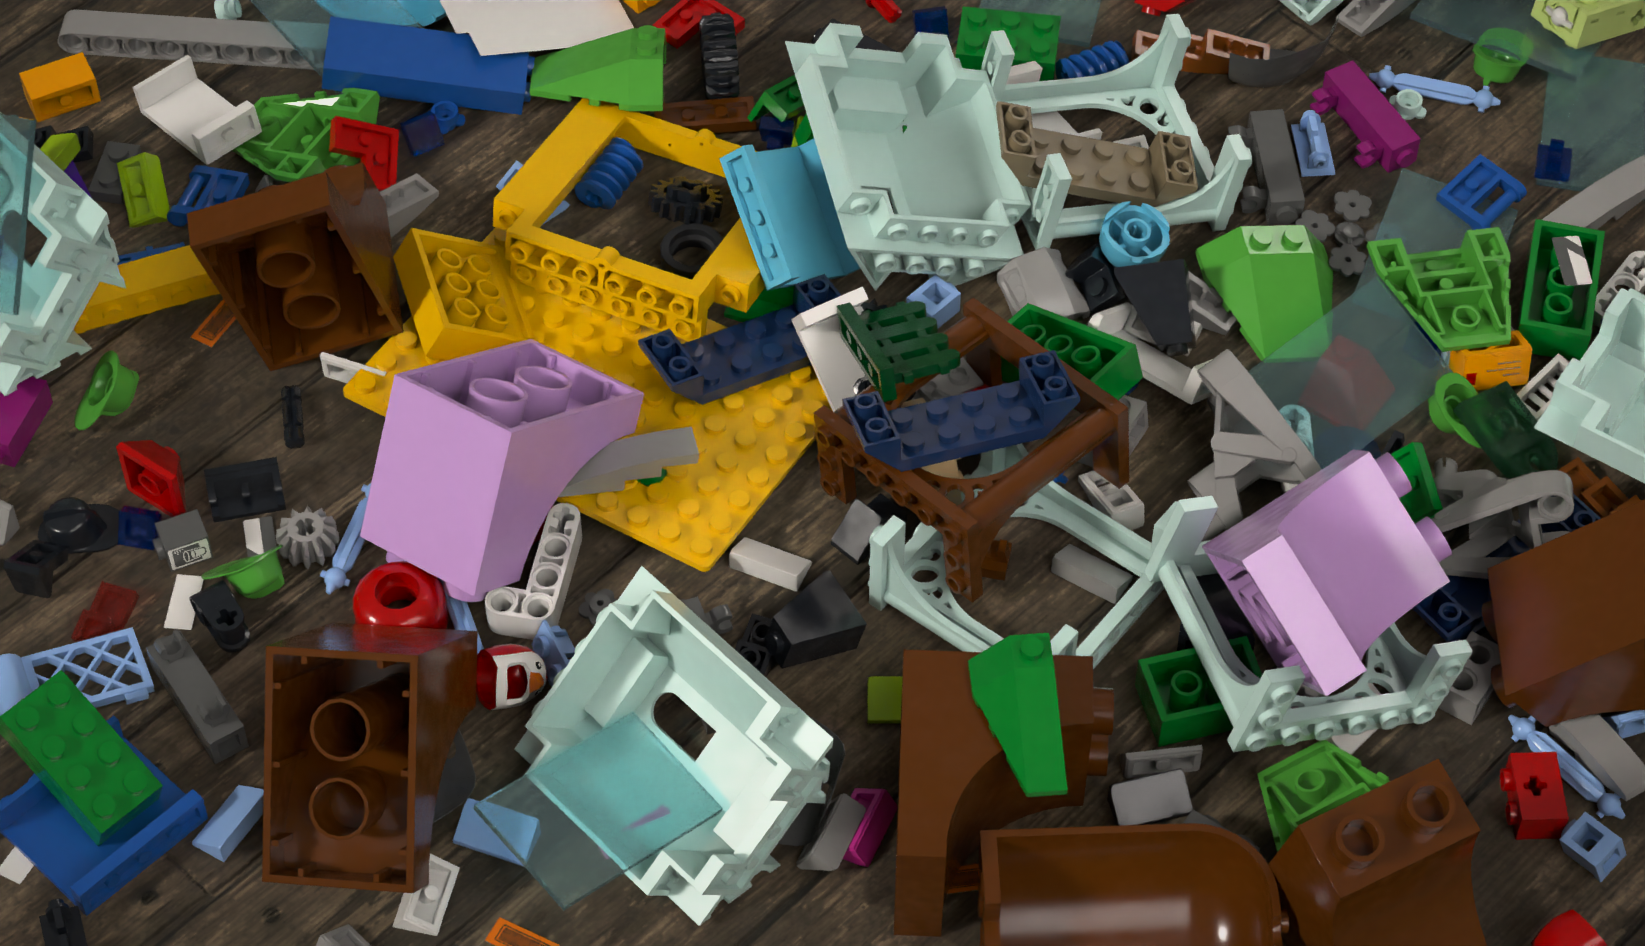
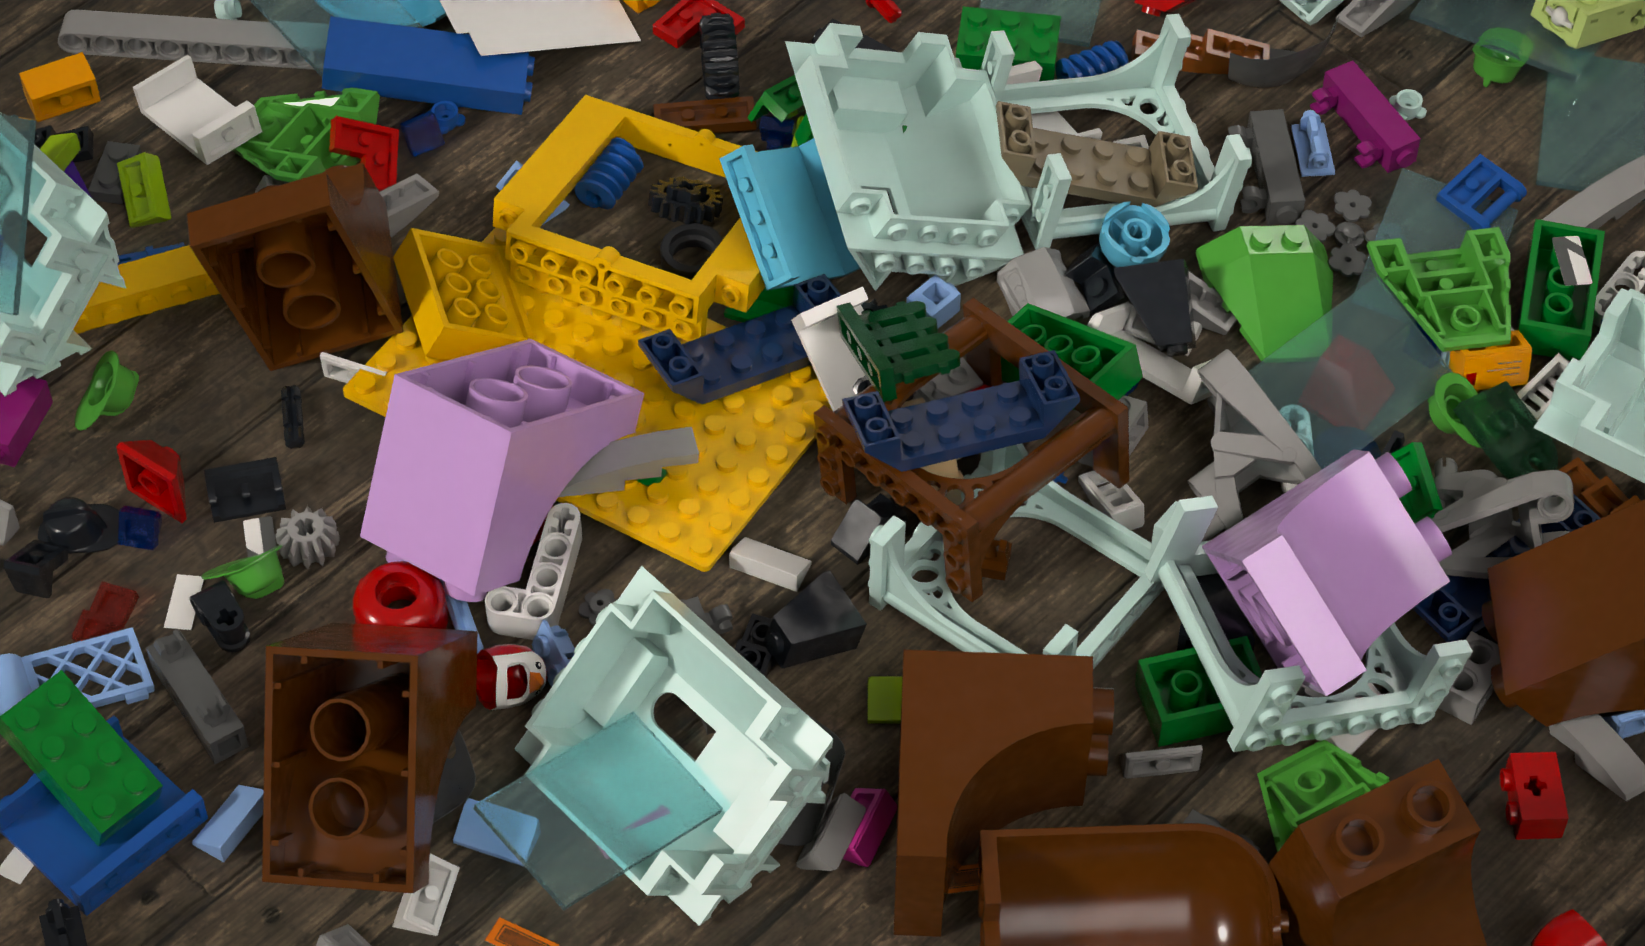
(182, 541): dark grey brick -> none
(214, 325): sticker -> none
(220, 187): blue plate -> none
(348, 549): light blue wheel -> none
(611, 69): bright green wedge -> none
(931, 20): clear blue tile -> none
(1020, 701): green wedge -> none
(1090, 573): light grey slope -> none
(1150, 798): slope -> none
(1435, 89): light blue wheel -> none
(1553, 161): clear blue tile -> none
(1570, 769): light blue wheel -> none
(1607, 848): light blue brick -> none

